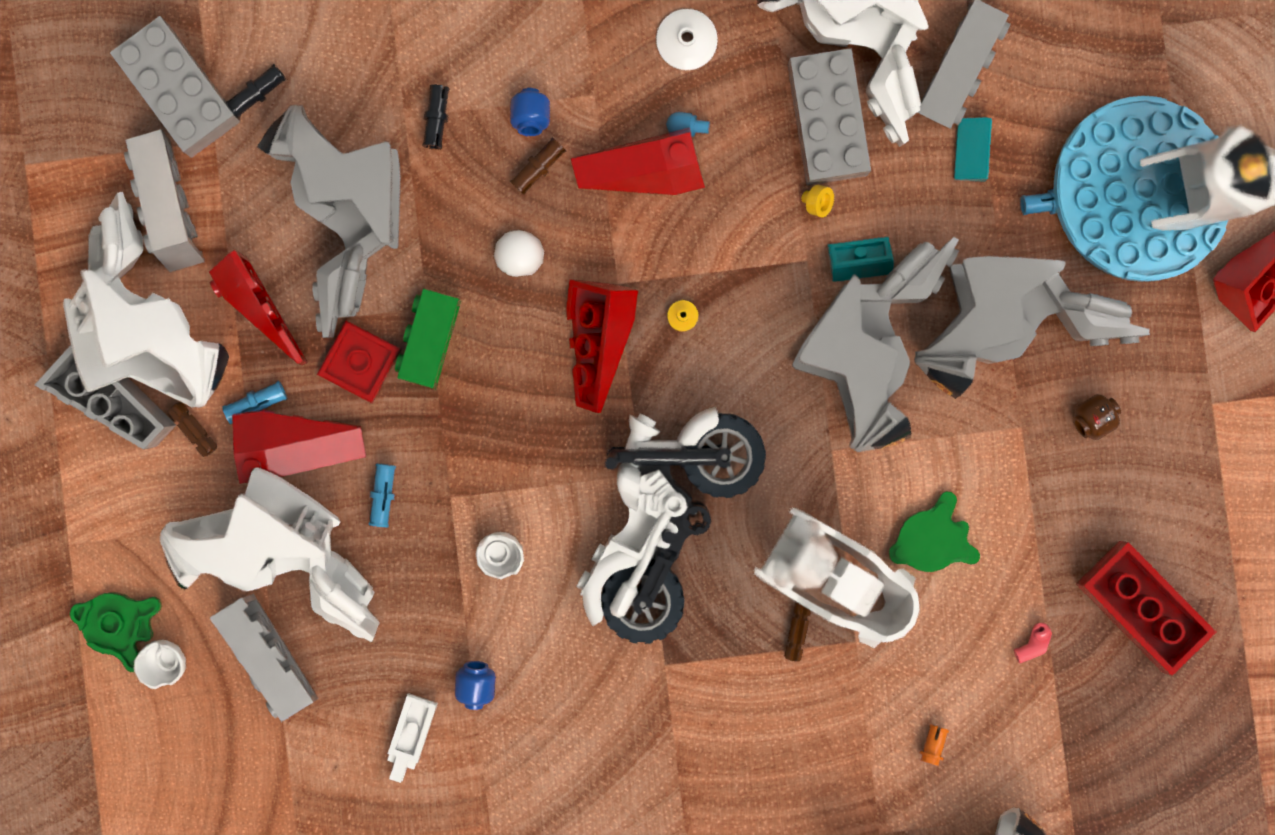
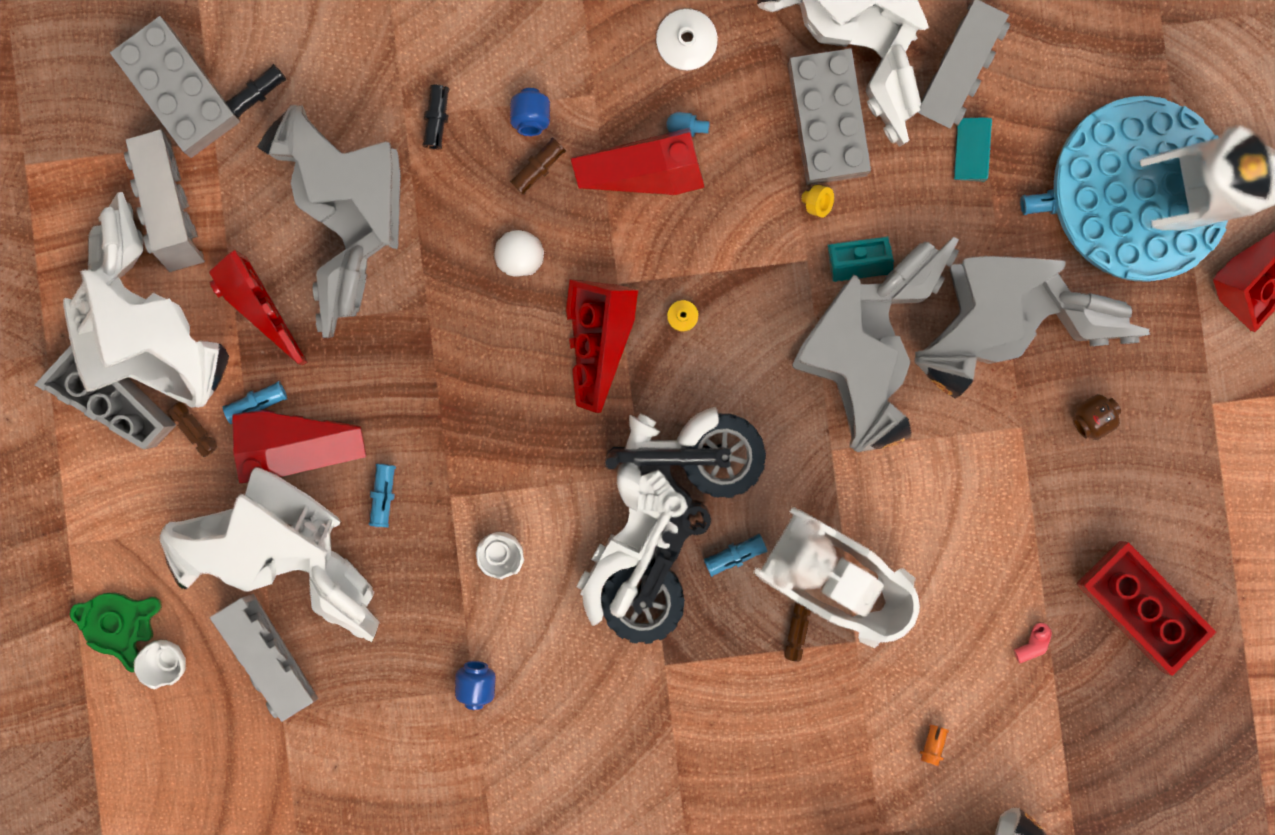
(359, 362): red tile -> none
(410, 734): white hinge -> none
(428, 338): green brick -> none
(735, 555): none -> dark azure pin
(932, 539): green tile -> none

